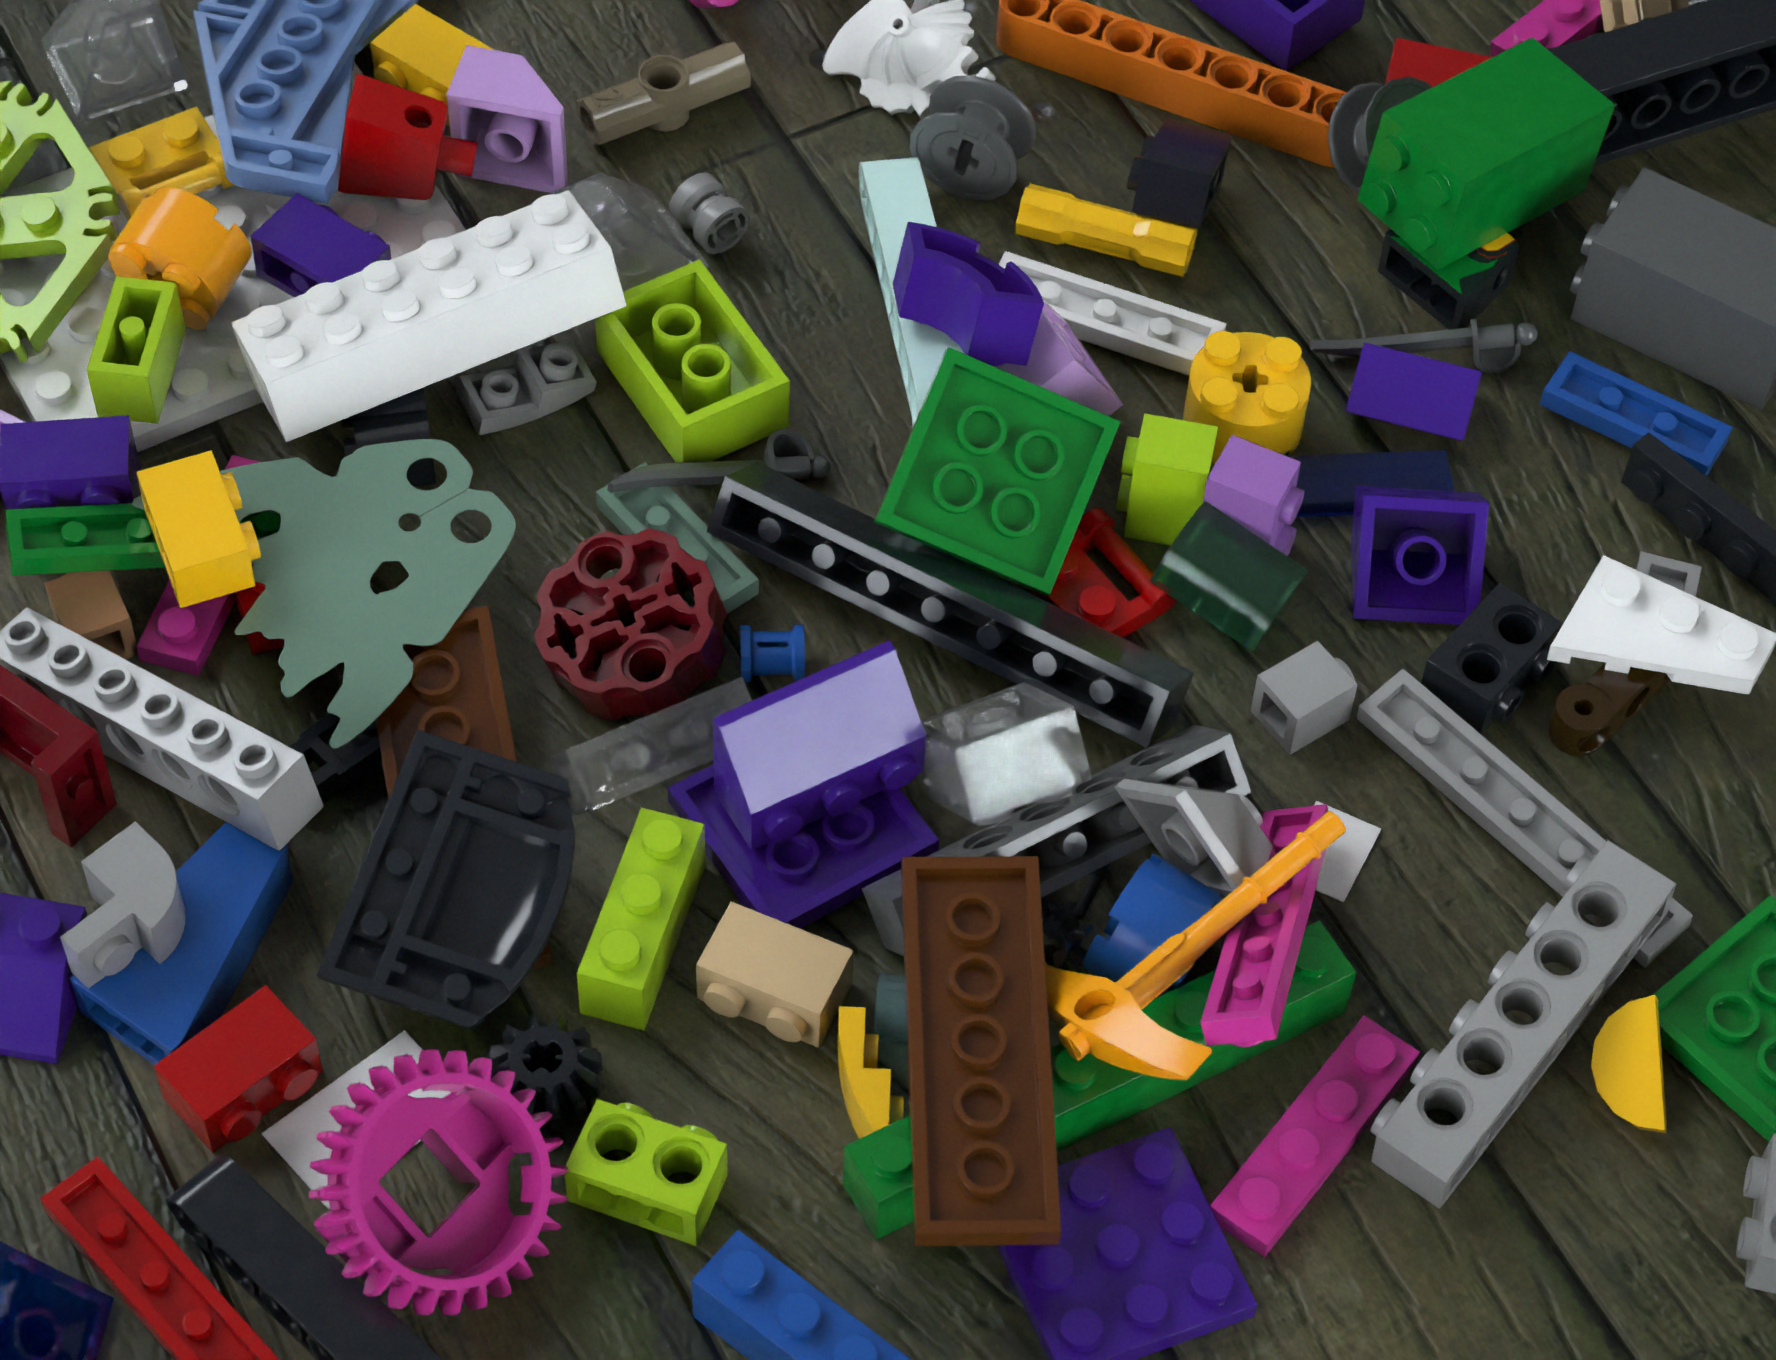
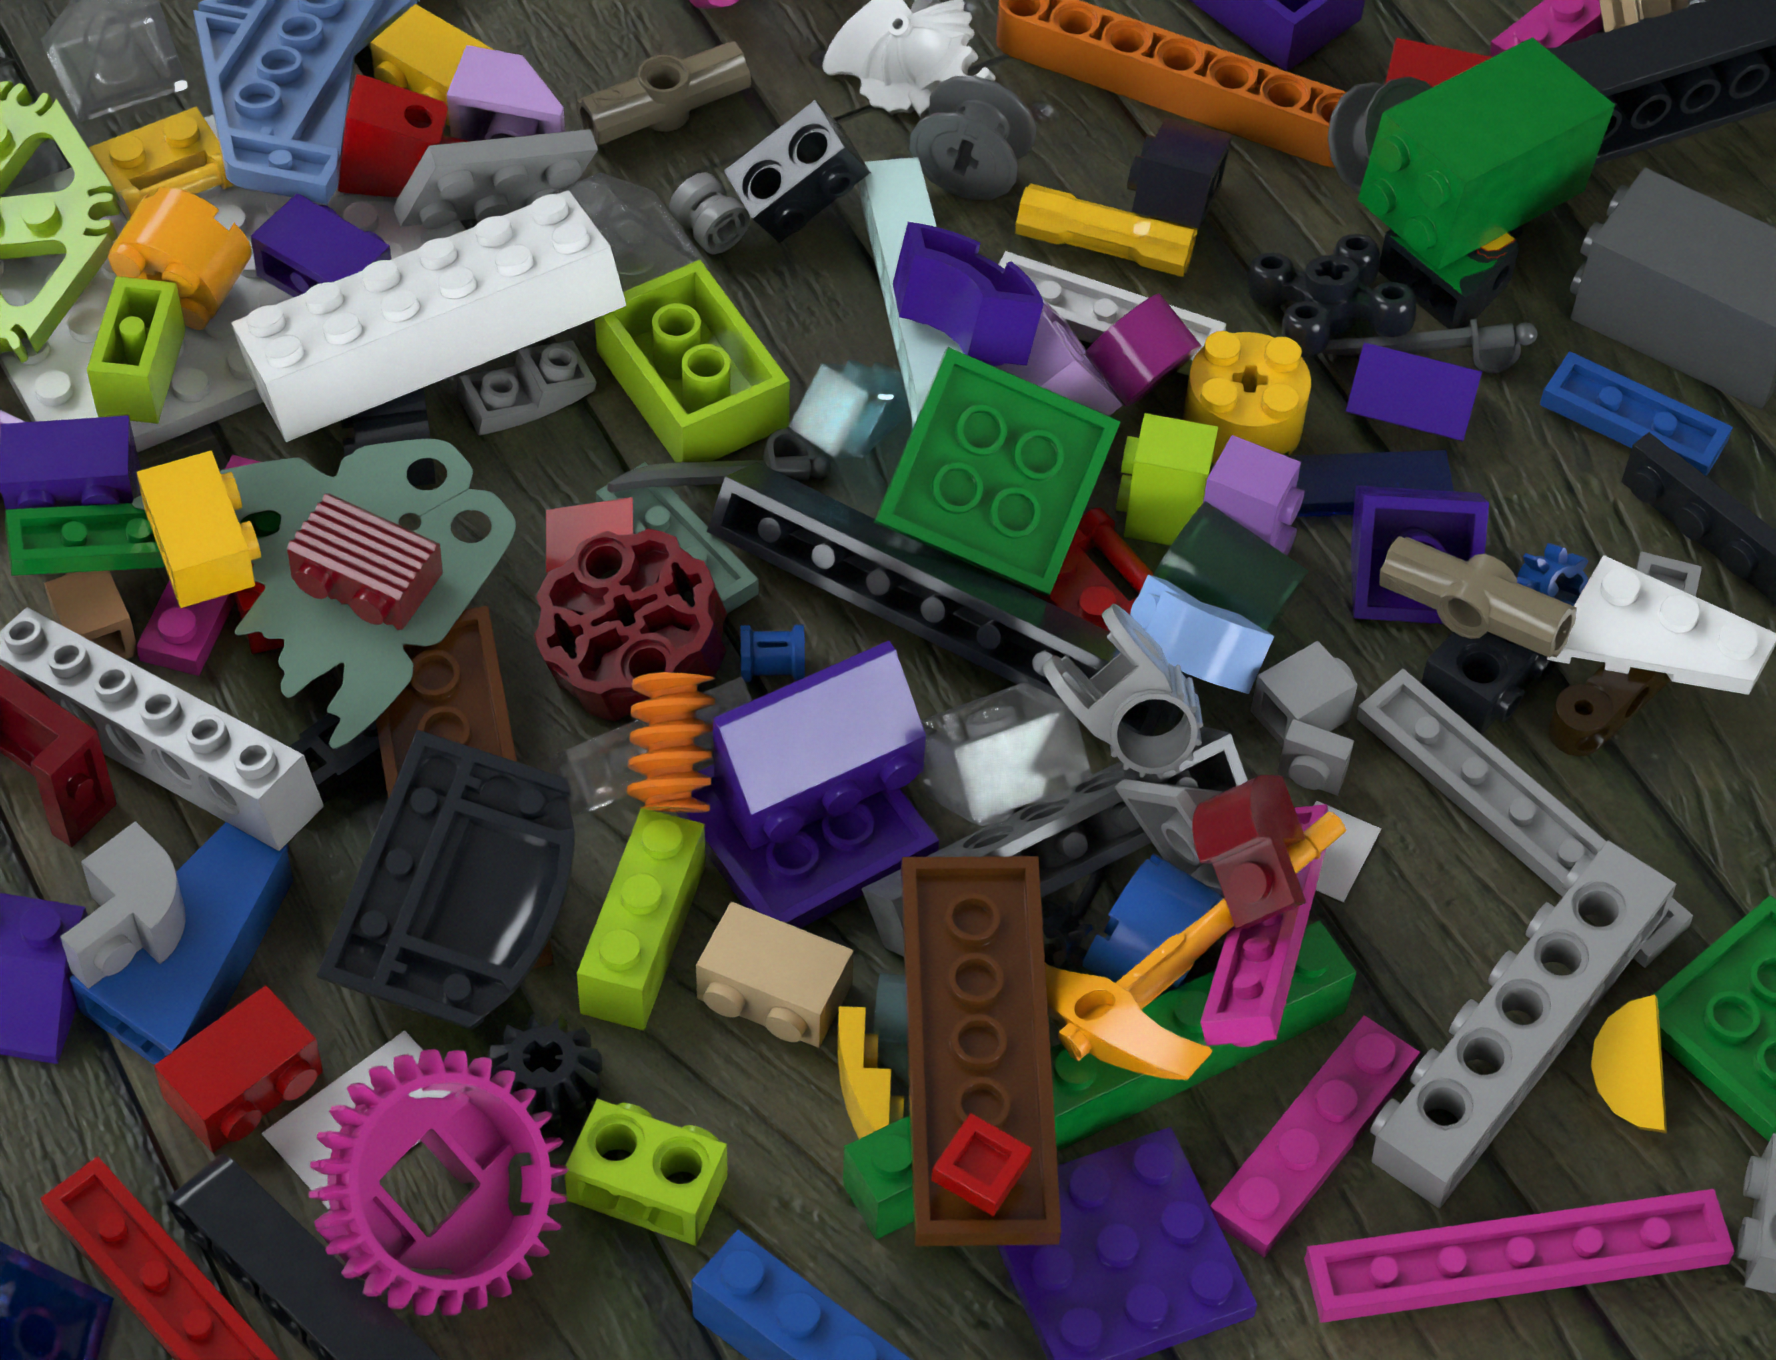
(364, 562): none -> dark red brick
(491, 176): none -> light grey plate
(574, 524): none -> sticker
(670, 742): none -> orange piece
(797, 172): none -> black brick
(851, 407): none -> clear light blue slope
(981, 1164): none -> red plate
(1128, 679): none -> light grey piece
(1142, 349): none -> magenta piece
(1201, 637): none -> light blue brick
(1247, 843): none -> dark red brick
(1315, 757): none -> light grey plate
(1332, 294): none -> black gear
(1477, 596): none -> dark tan piece
(1517, 1255): none -> dark pink plate
(1555, 573): none -> blue gear

